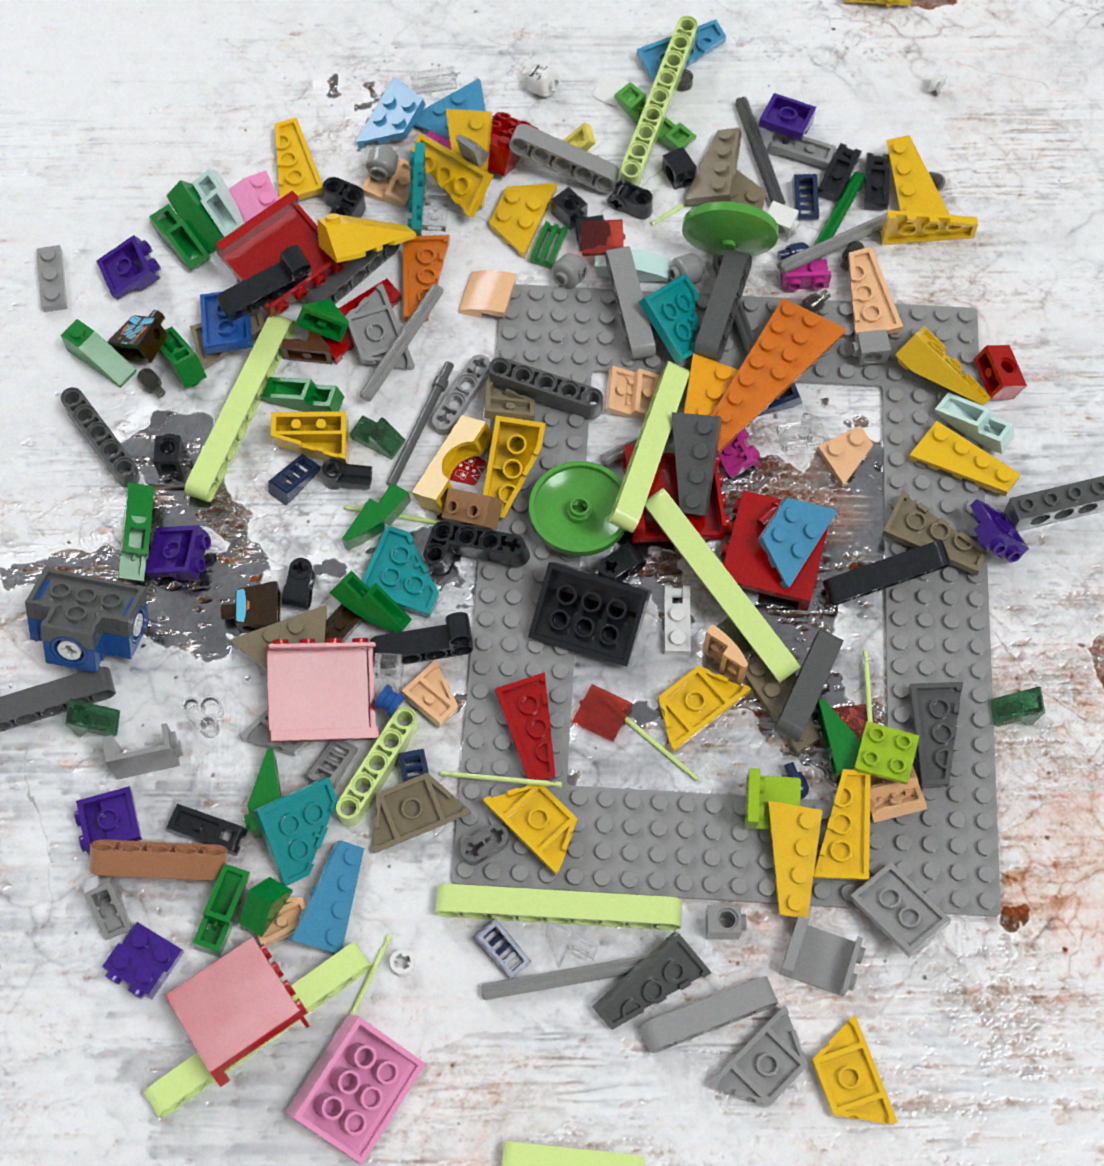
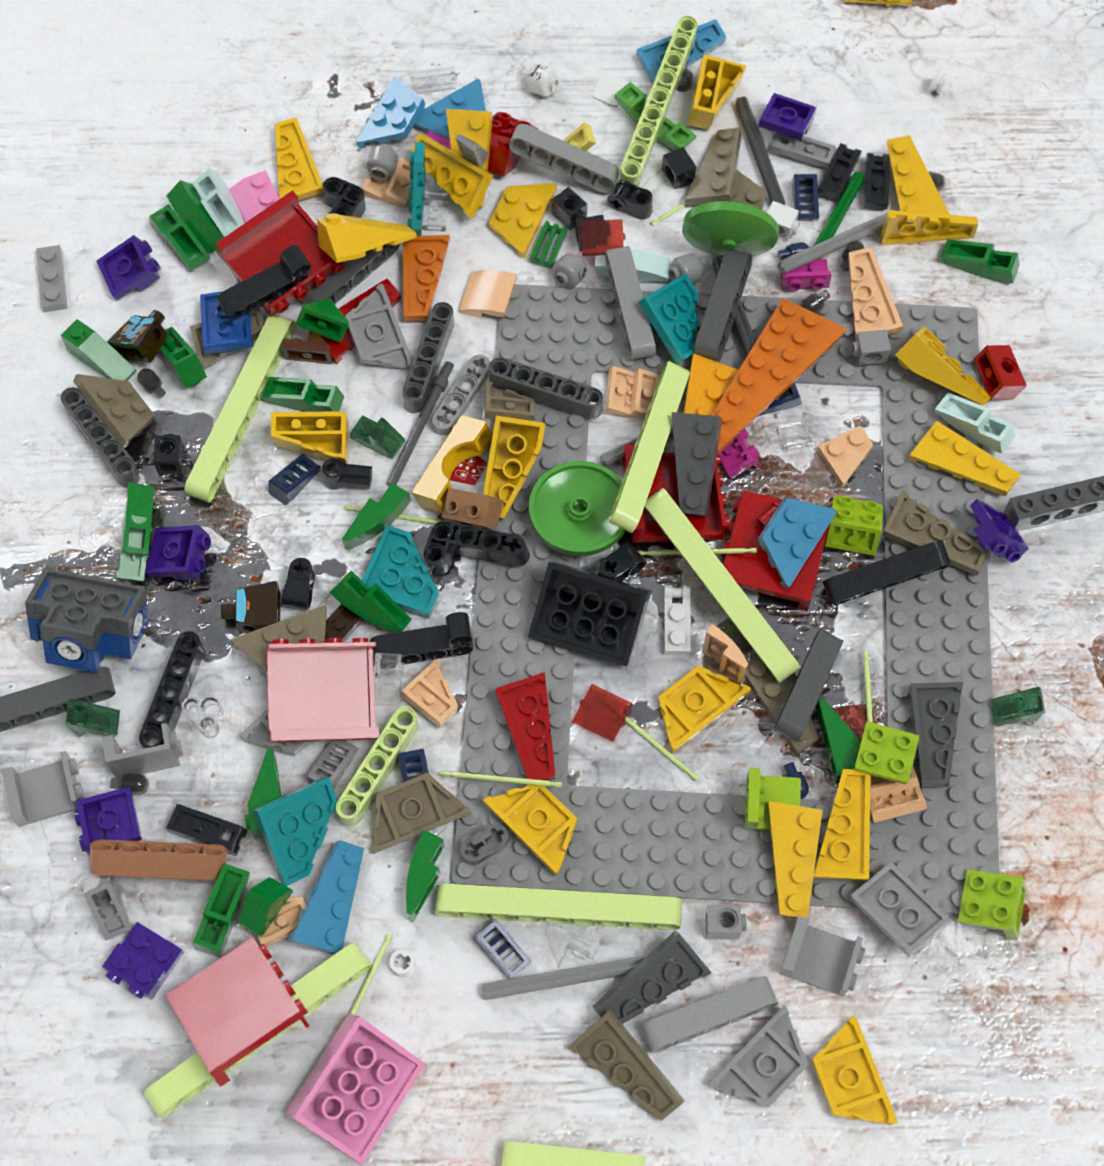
(43, 791): none -> light grey panel
(116, 405): none -> dark tan wing
(137, 782): none -> clear smoke cylinder
(173, 681): none -> black beam
(389, 700): blue wheel -> none
(401, 343): light grey axle -> none
(422, 872): none -> green slope
(428, 366): none -> dark grey beam
(620, 1057): none -> dark tan wing
(712, 89): none -> yellow wedge
(715, 551): none -> yellowish green piece
(855, 525): none -> lime bracket
(981, 260): none -> green slope
(993, 901): none -> lime bracket

